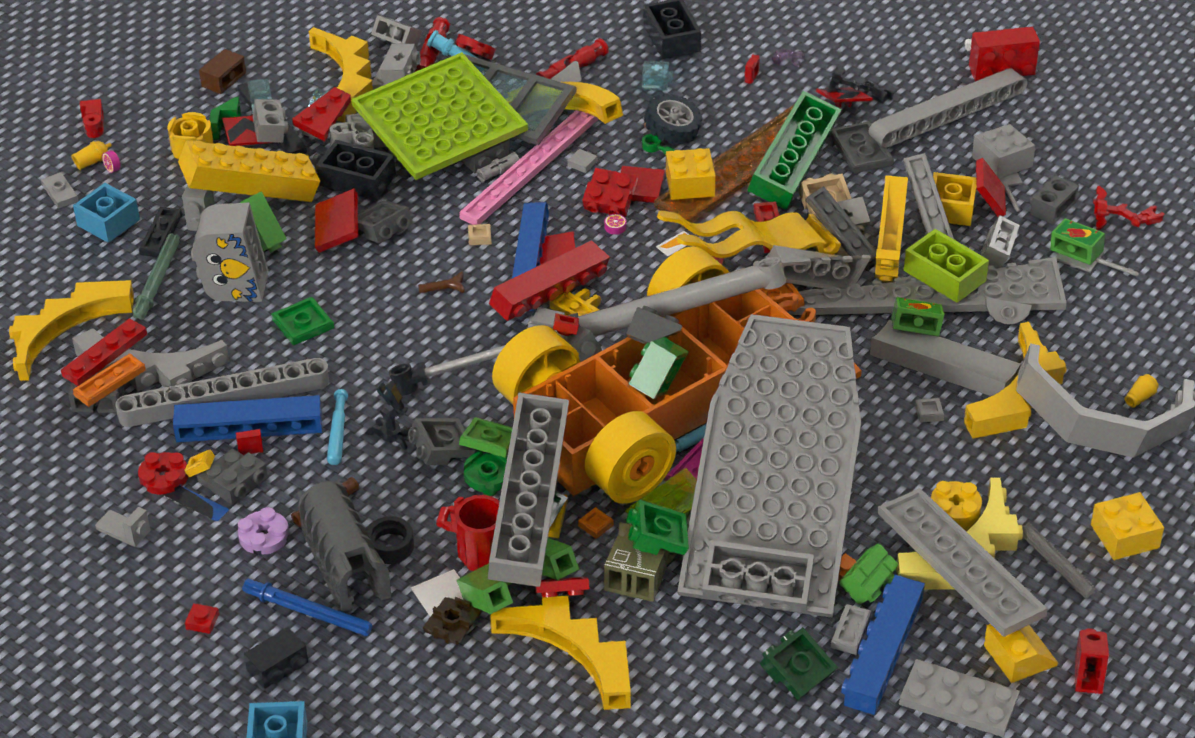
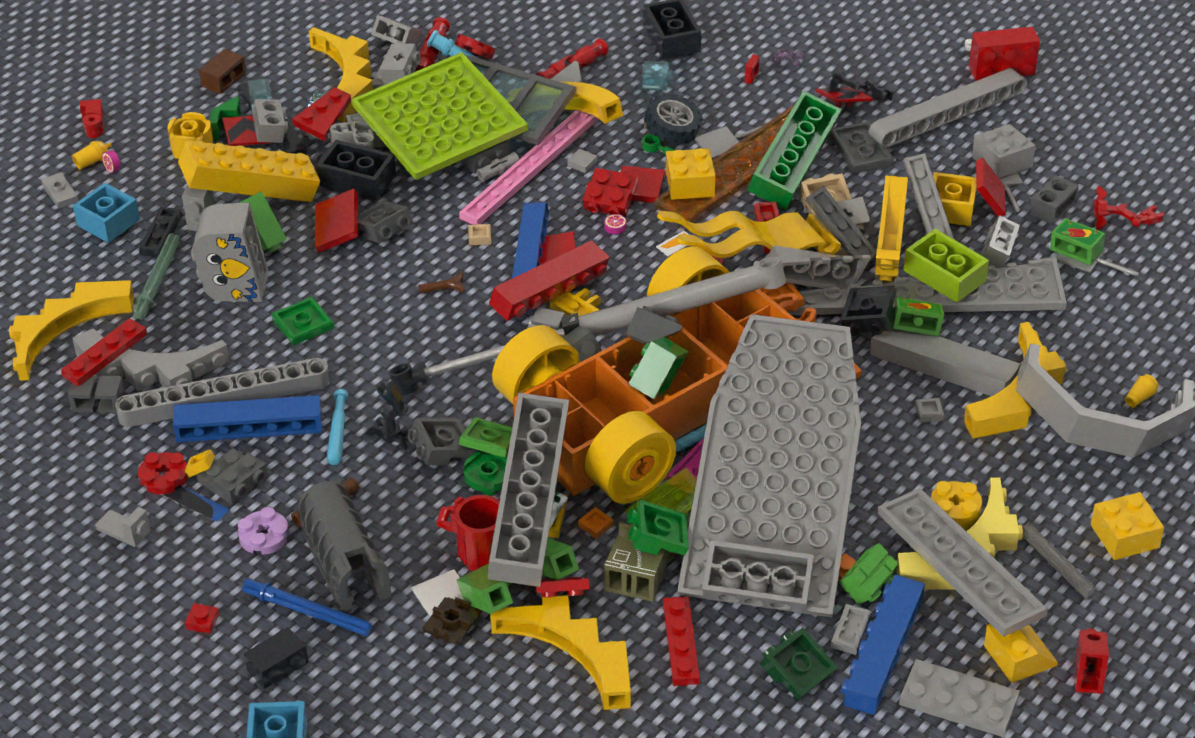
(109, 380): orange tile -> none
(249, 442): red tile -> none
(392, 525): black tyre -> none
(565, 324): red plate -> none
(681, 641): none -> red plate
(720, 140): none -> light grey piece
(869, 310): none -> black plate
(1006, 311): light grey plate -> none

